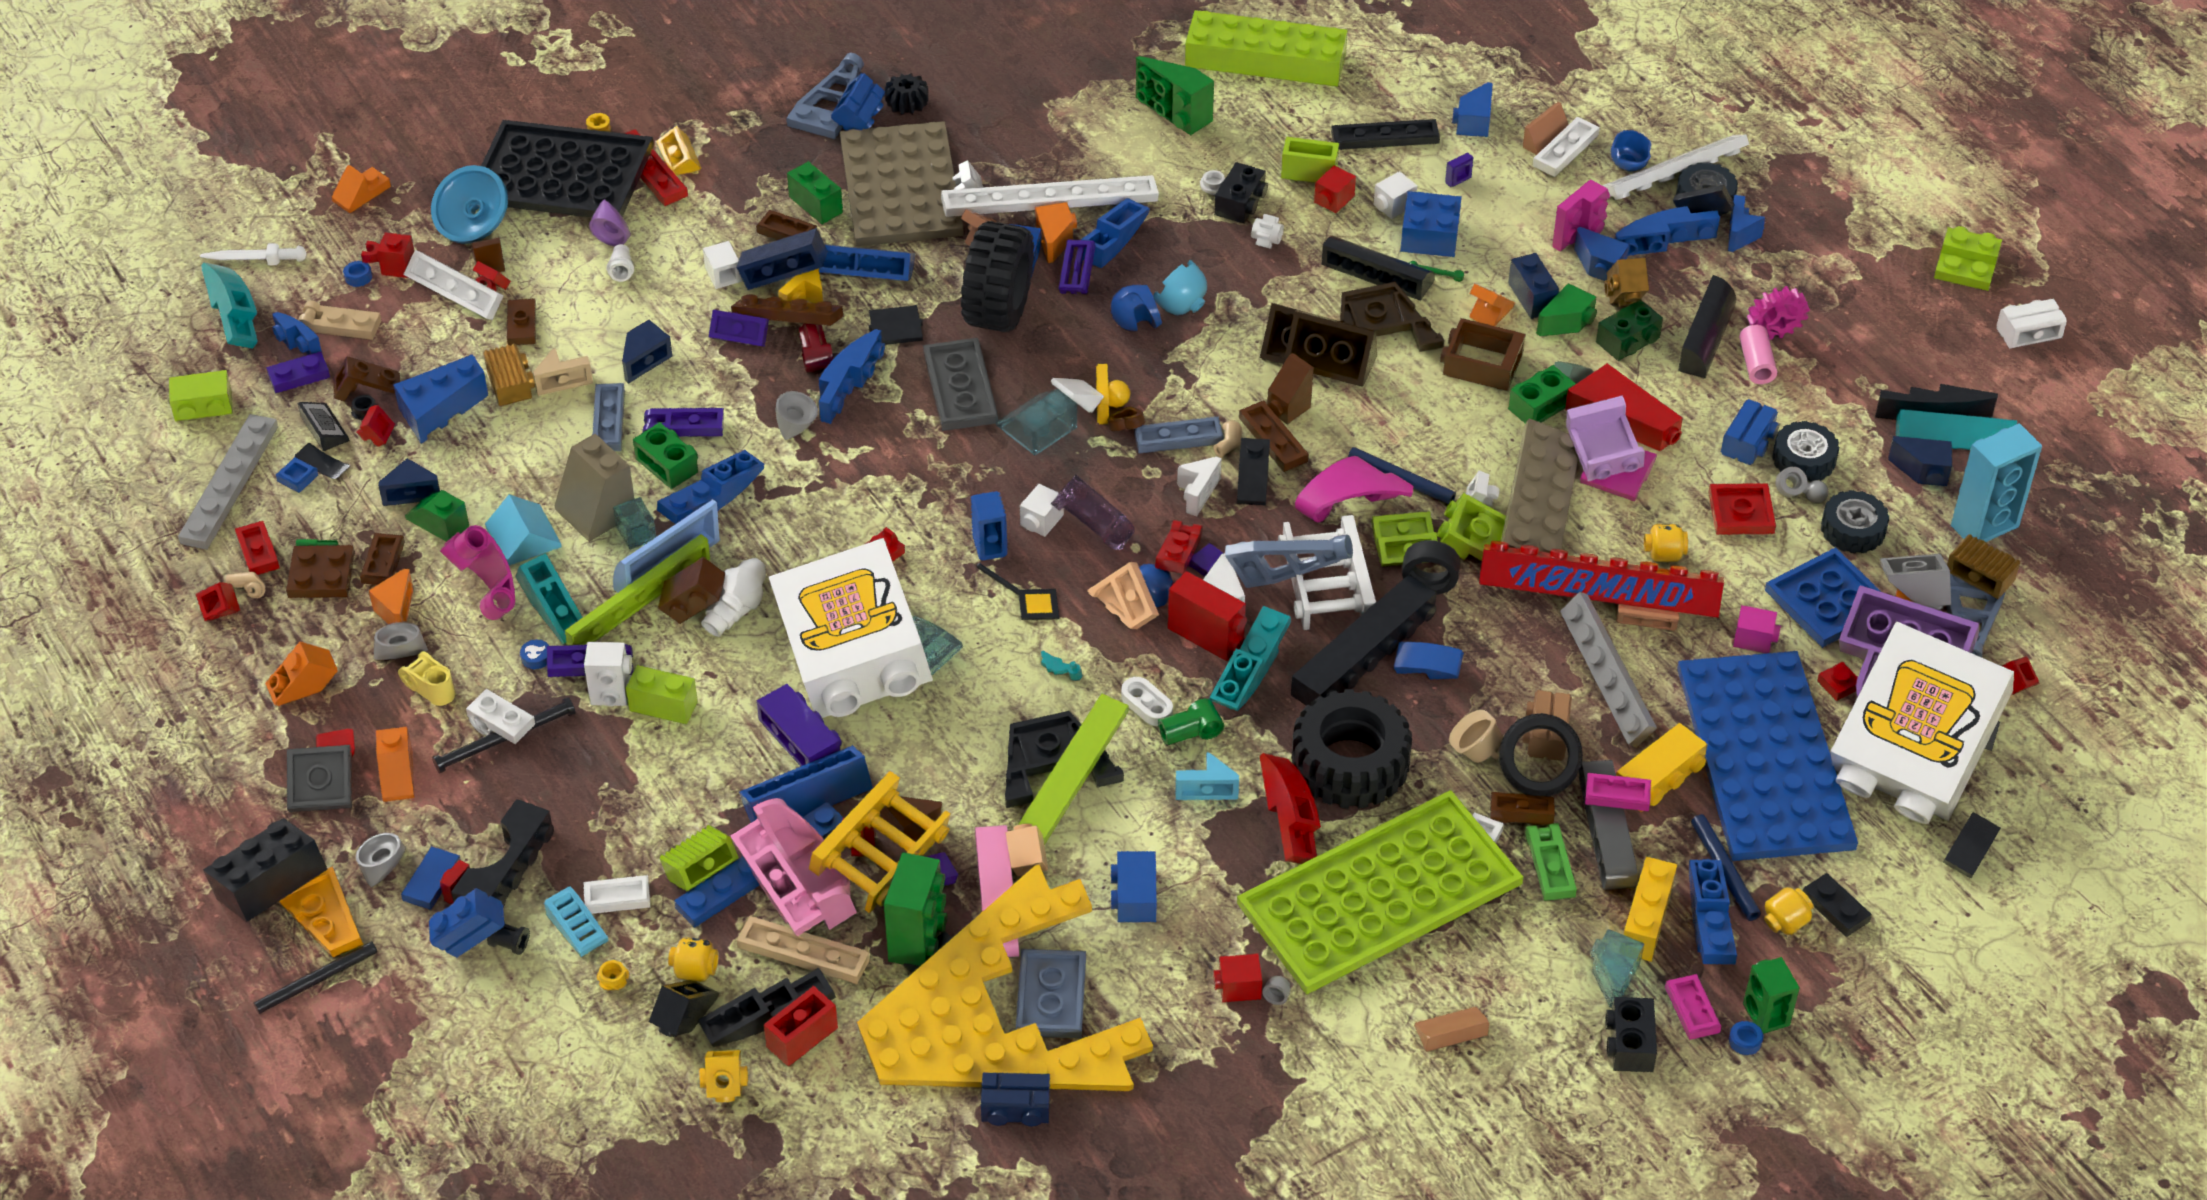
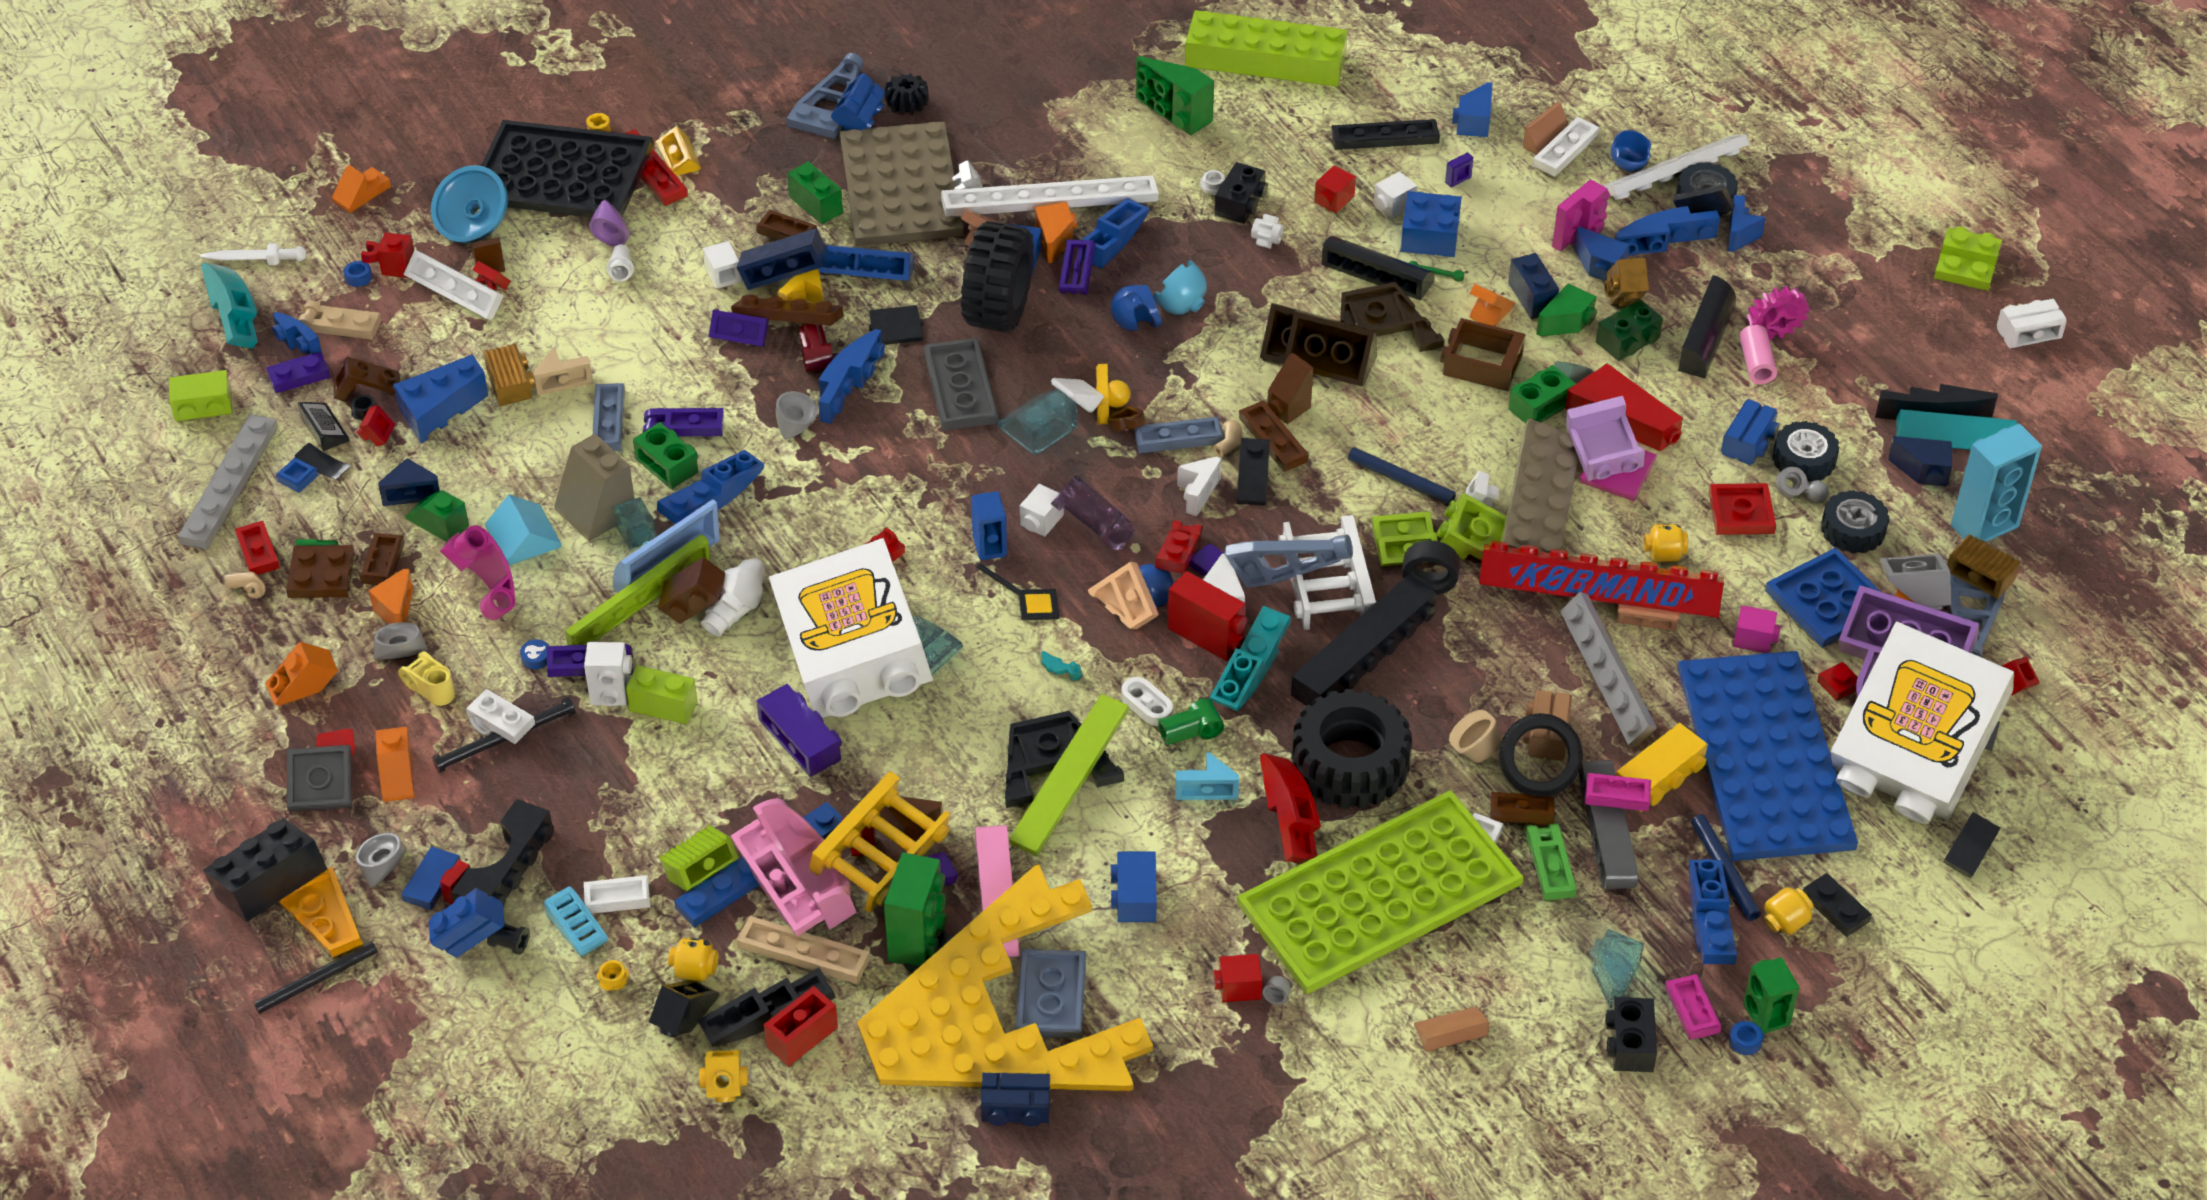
(217, 601): red slope -> none
(521, 321): reddish brown plate -> none
(548, 595): teal slope -> none
(644, 350): dark blue slope -> none
(813, 784): blue brick -> none
(1026, 848): light nougat brick -> none
(1307, 158): lime piece -> none
(1348, 480): dark pink panel -> none
(1428, 658): blue slope -> none
(1650, 904): yellow brick -> none

